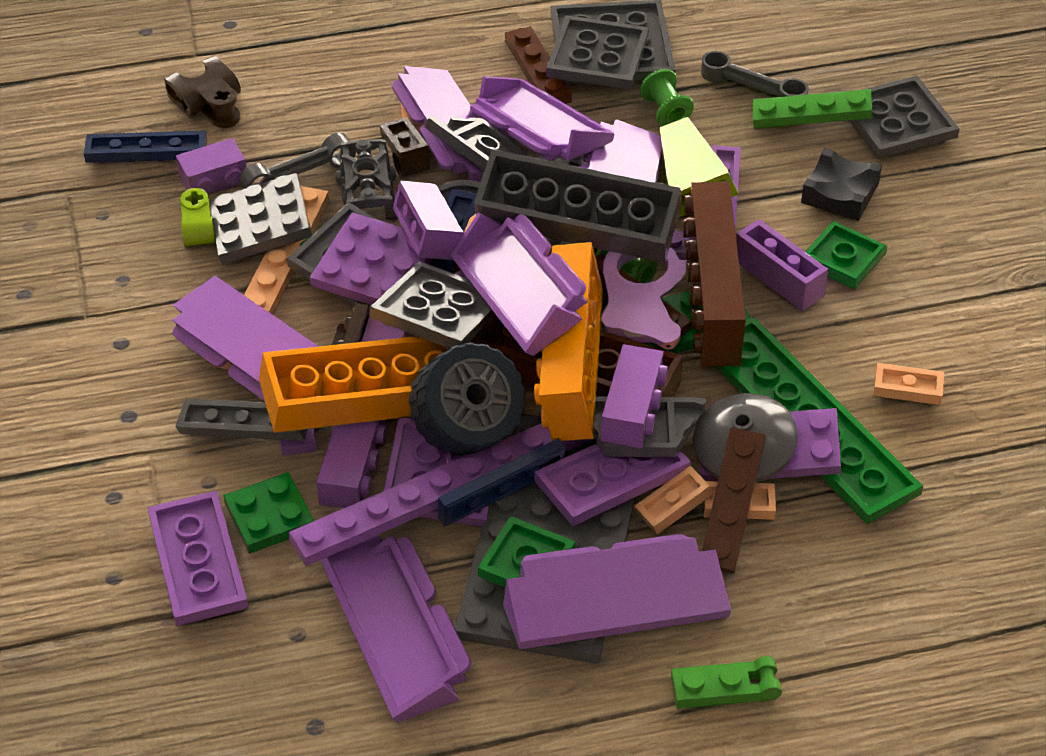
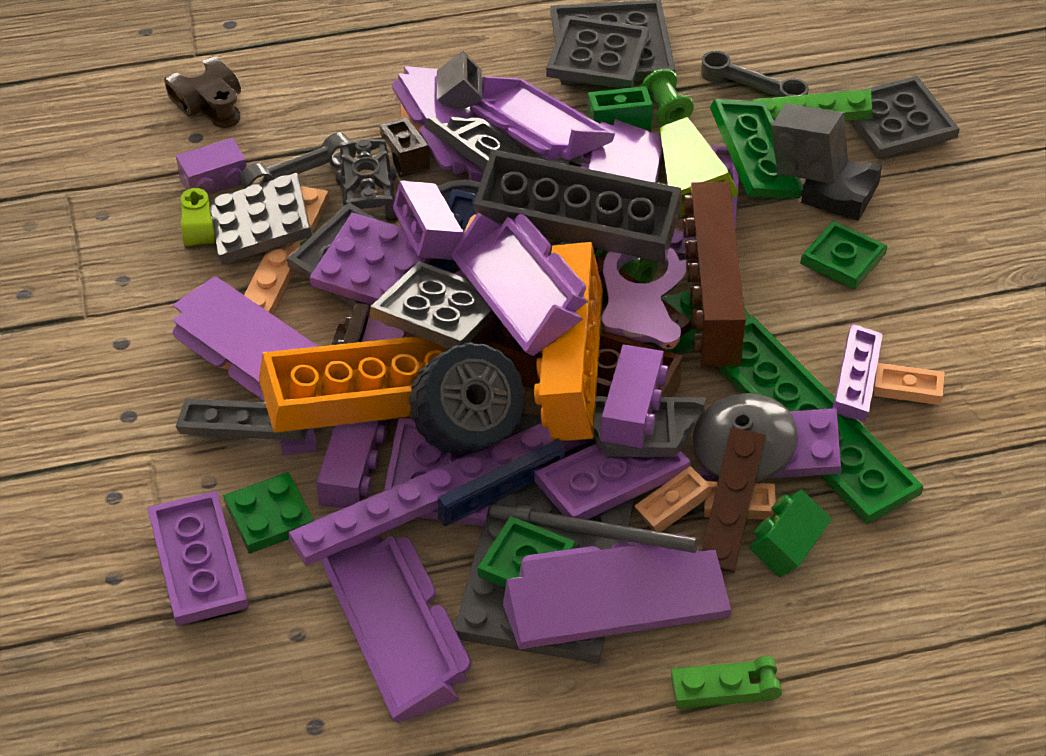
(141, 146): dark blue plate -> none
(459, 82): none -> dark grey brick
(533, 62): reddish brown plate -> none
(595, 528): none -> dark grey bar
(625, 105): none -> green brick
(750, 144): none -> green plate
(781, 265): medium lavender brick -> none
(789, 532): none -> green brick
(810, 143): none -> dark grey brick
(857, 373): none -> plate

